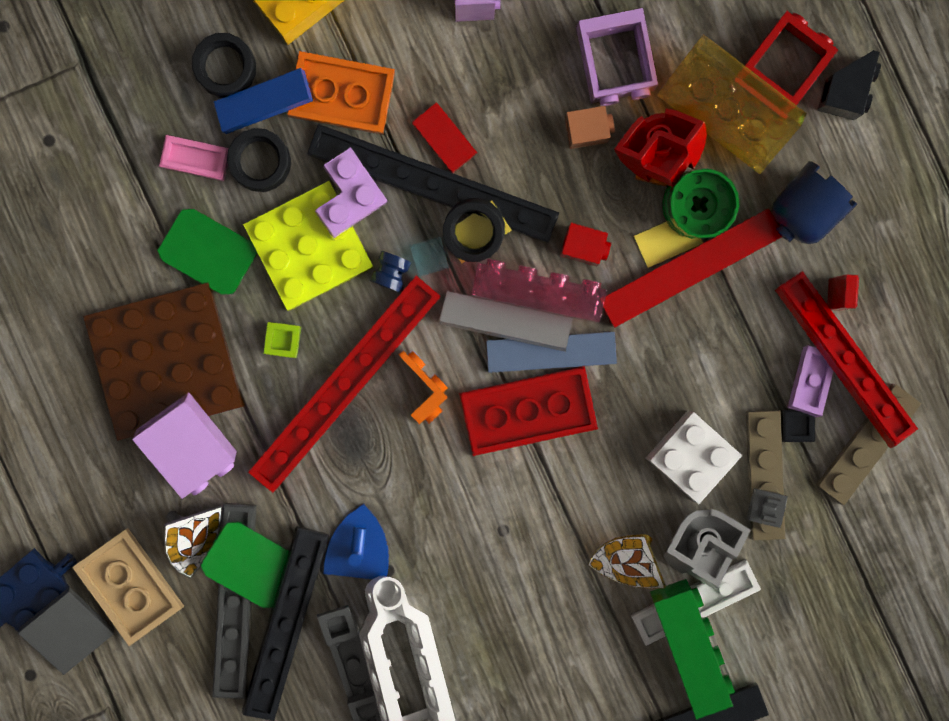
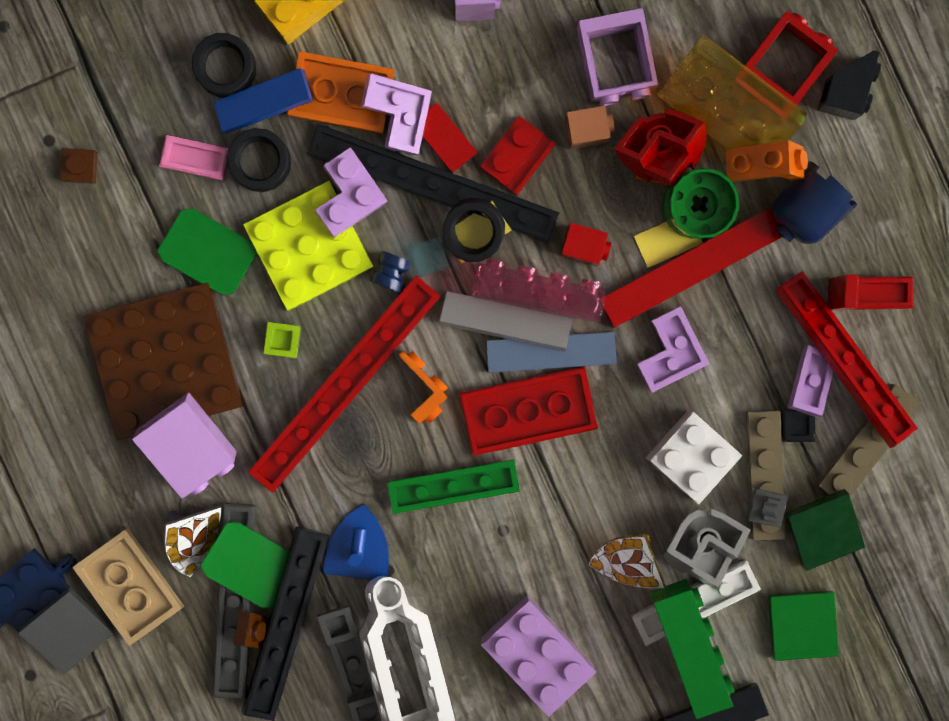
(78, 165): none -> reddish brown plate
(250, 630): none -> reddish brown plate
(407, 108): none -> lavender plate
(453, 486): none -> green plate
(517, 155): none -> red plate
(537, 655): none -> lavender brick
(680, 354): none -> lavender plate
(766, 161): none -> orange bracket
(803, 625): none -> green tile
(825, 529): none -> dark green tile
(885, 293): none -> red tile

